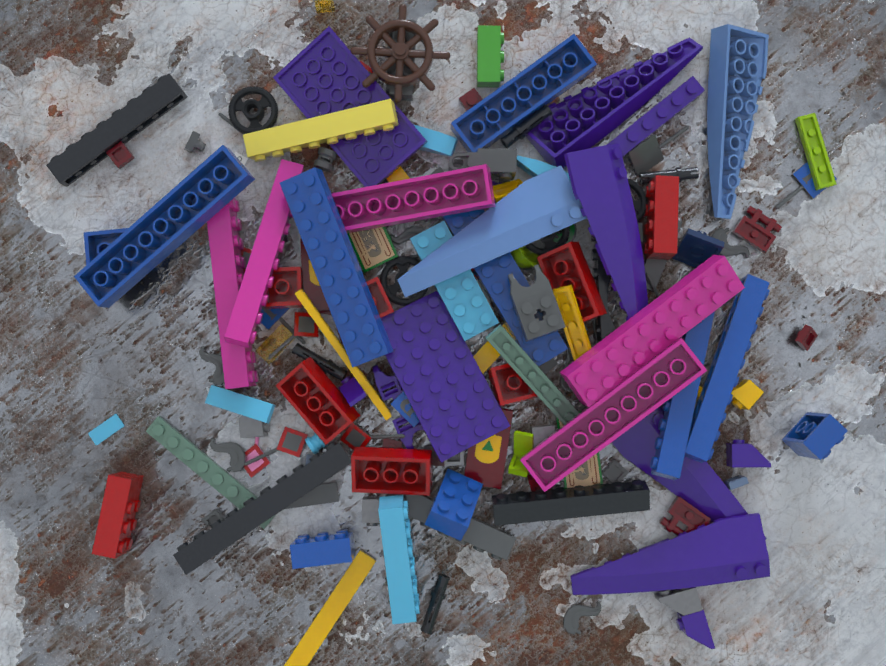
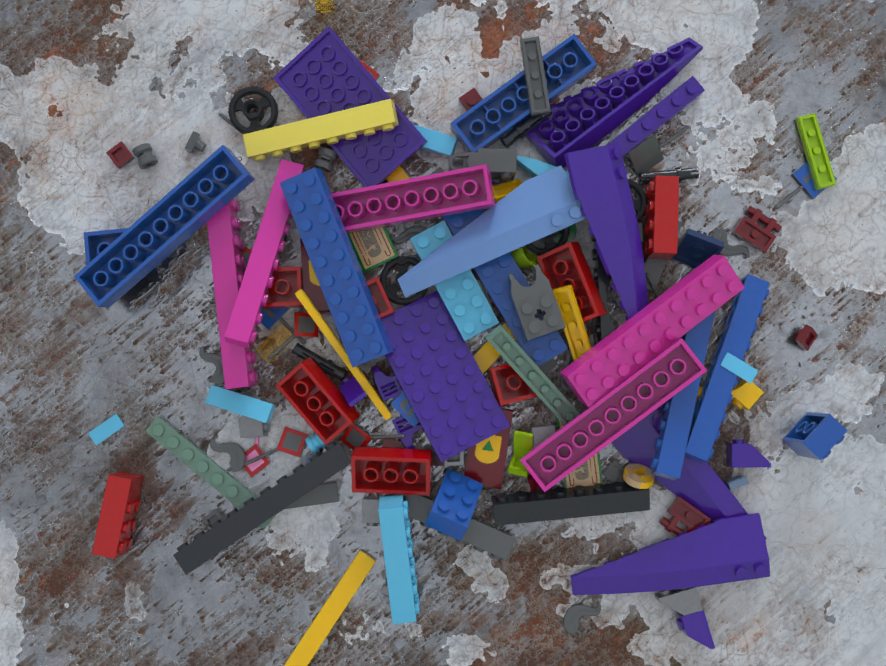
(121, 126): black brick -> none
(145, 156): none -> dark grey wheel
(322, 549): blue brick -> none
(401, 66): reddish brown brick -> none
(442, 582): black pin -> none
(489, 56): bright green brick -> none
(535, 76): none -> dark grey tile
(638, 476): none -> piece
(734, 84): medium blue wedge -> none
(739, 367): none -> medium azure sticker

